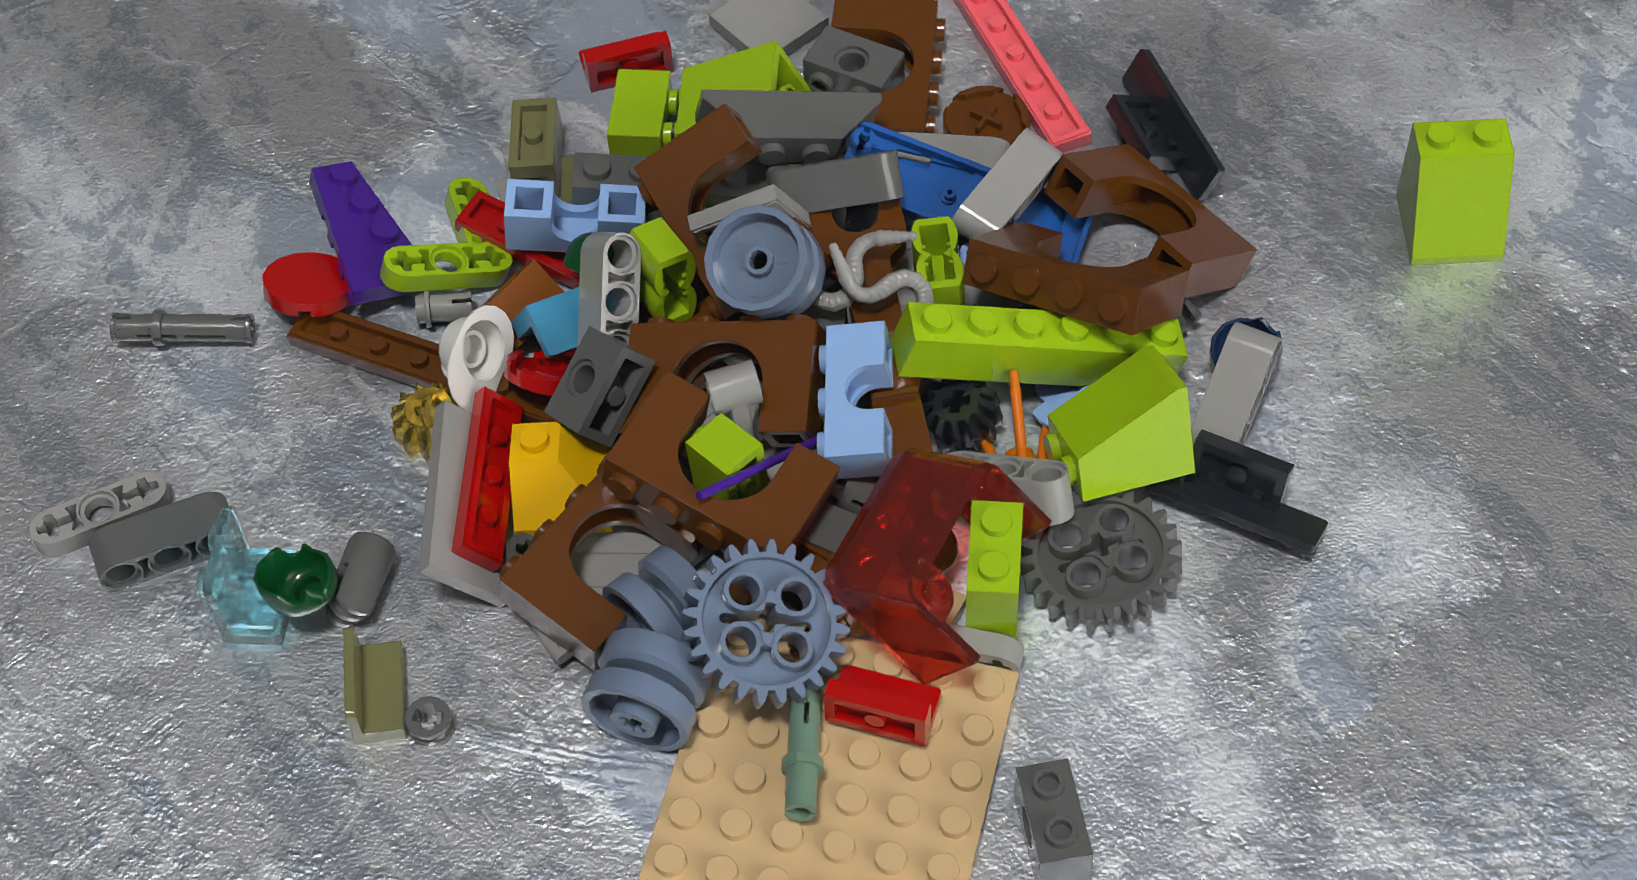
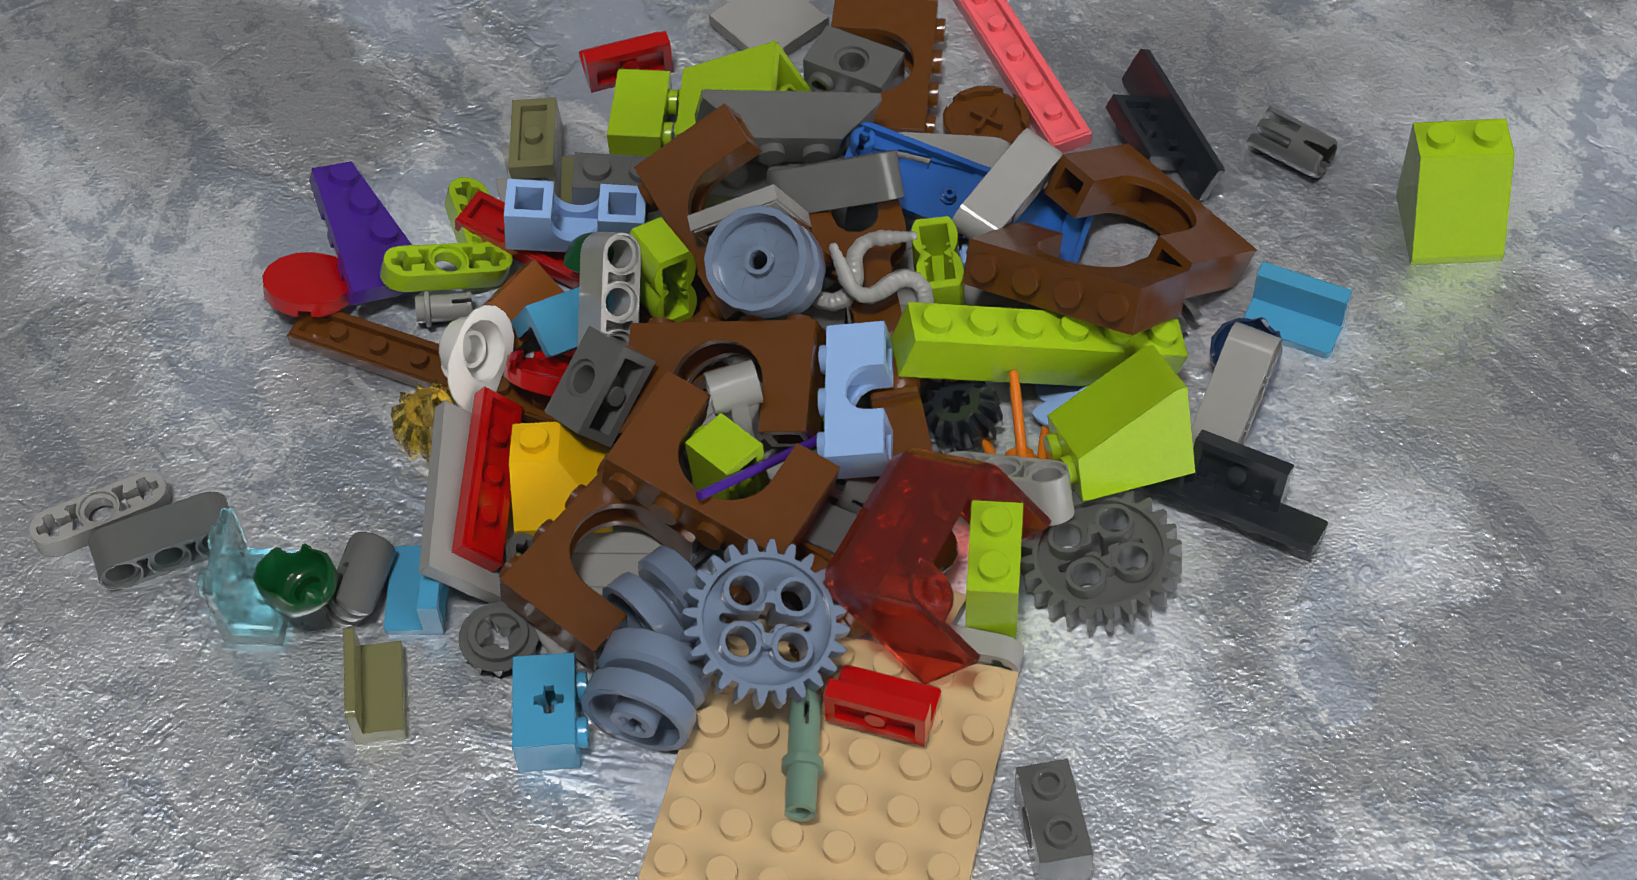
(191, 328): dark grey pin -> none
(413, 600): none -> dark azure panel
(426, 707): dark grey bush -> none
(477, 643): none -> dark grey gear
(545, 738): none -> dark azure brick
(1293, 143): none -> dark grey arm
(1301, 308): none -> dark azure panel

